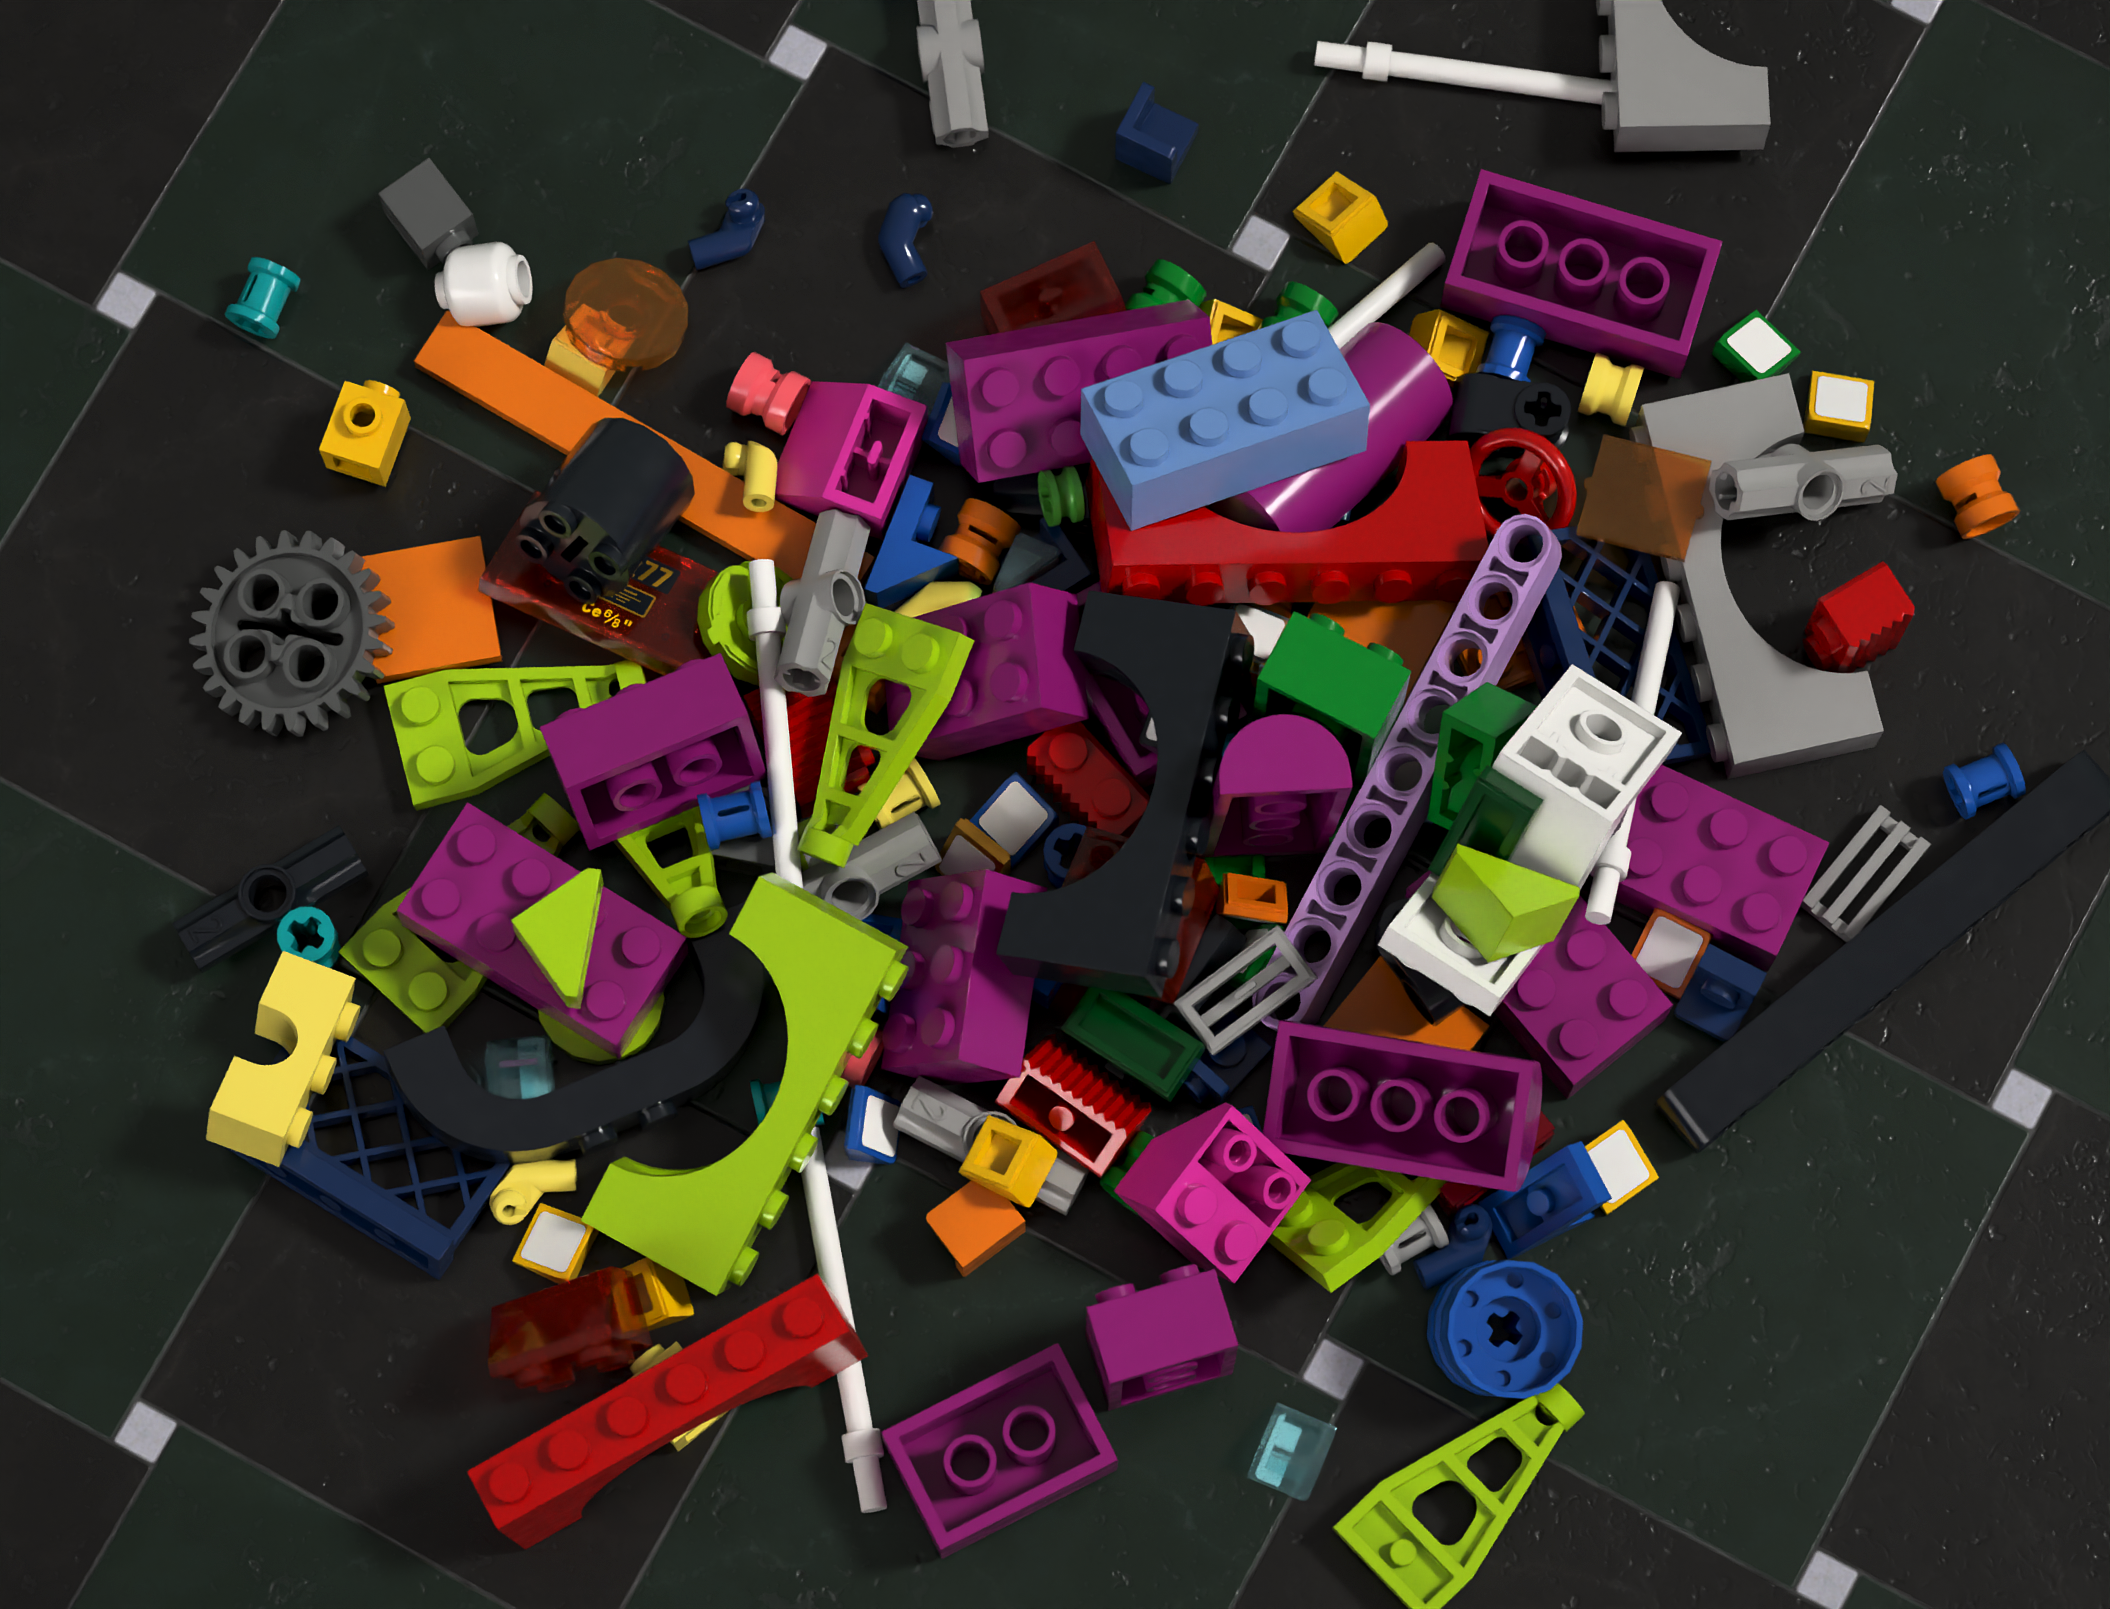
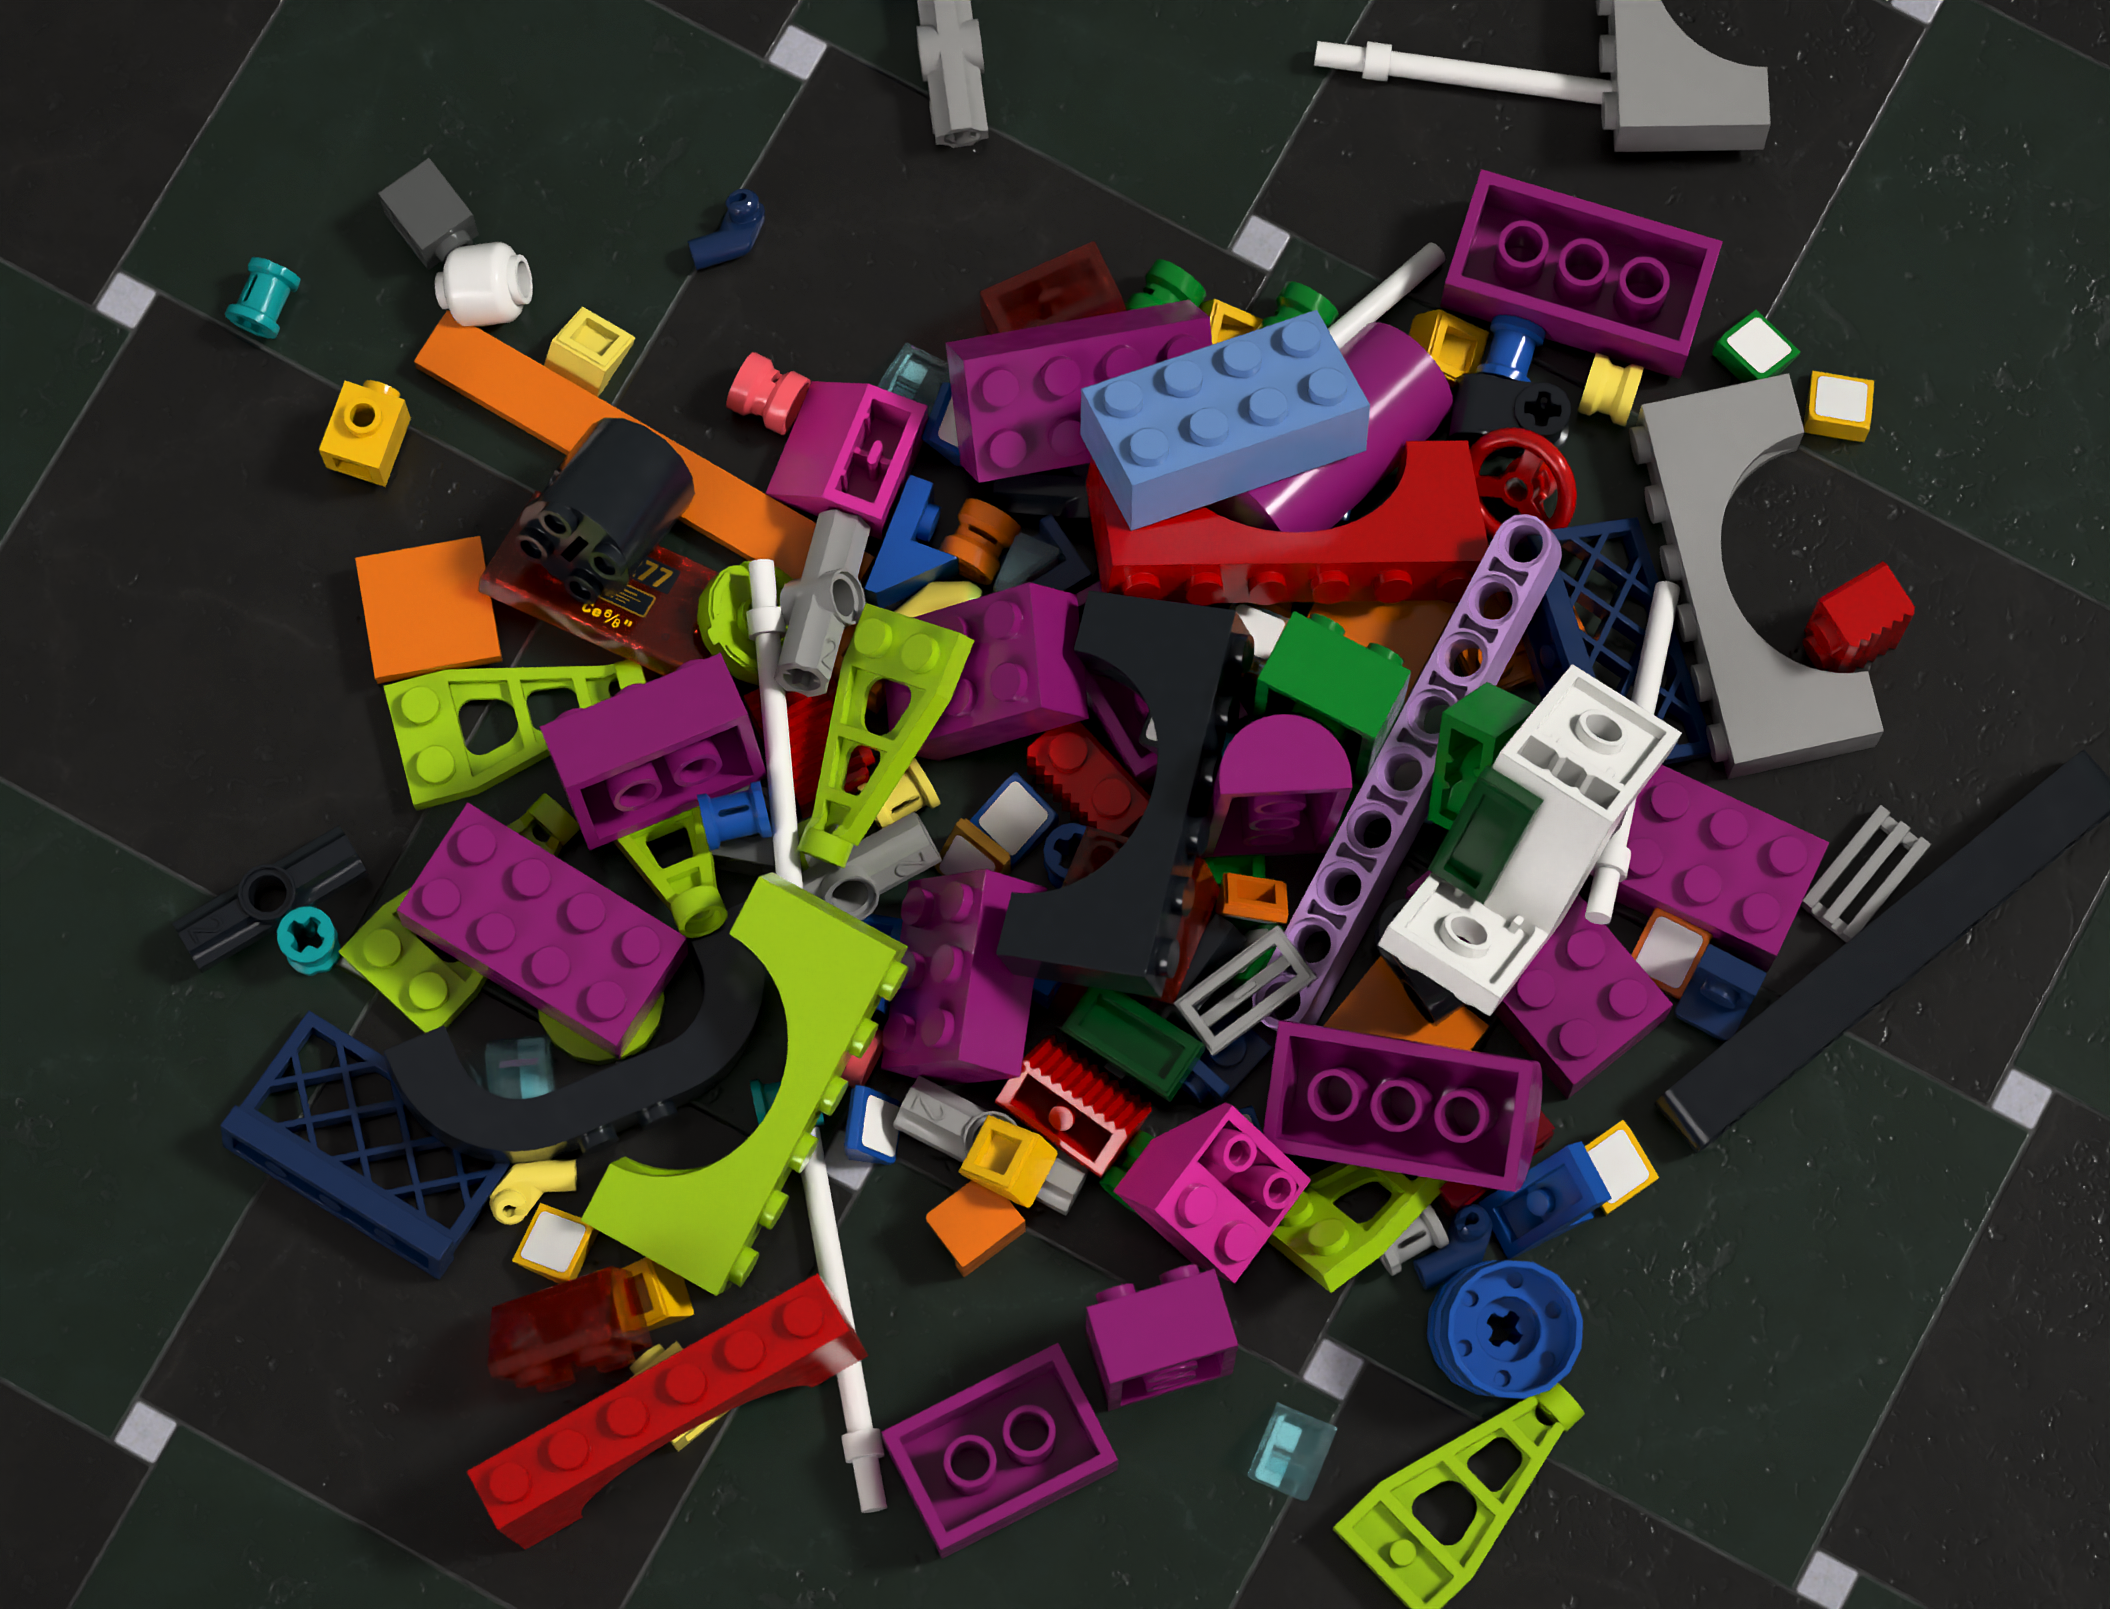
(265, 1105): light yellow arch -> none
(278, 687): dark grey gear -> none
(561, 933): lime slope -> none
(625, 314): clear orange tile -> none
(759, 472): light yellow arm -> none
(897, 235): dark blue arm -> none
(1061, 496): bright green bush -> none
(1154, 136): dark blue panel -> none
(1342, 217): yellow slope -> none
(1501, 903): lime slope -> none
(1644, 498): clear orange piece -> none
(1802, 482): light grey piece -> none
(1977, 496): orange wheel -> none
(1984, 780): blue bush -> none

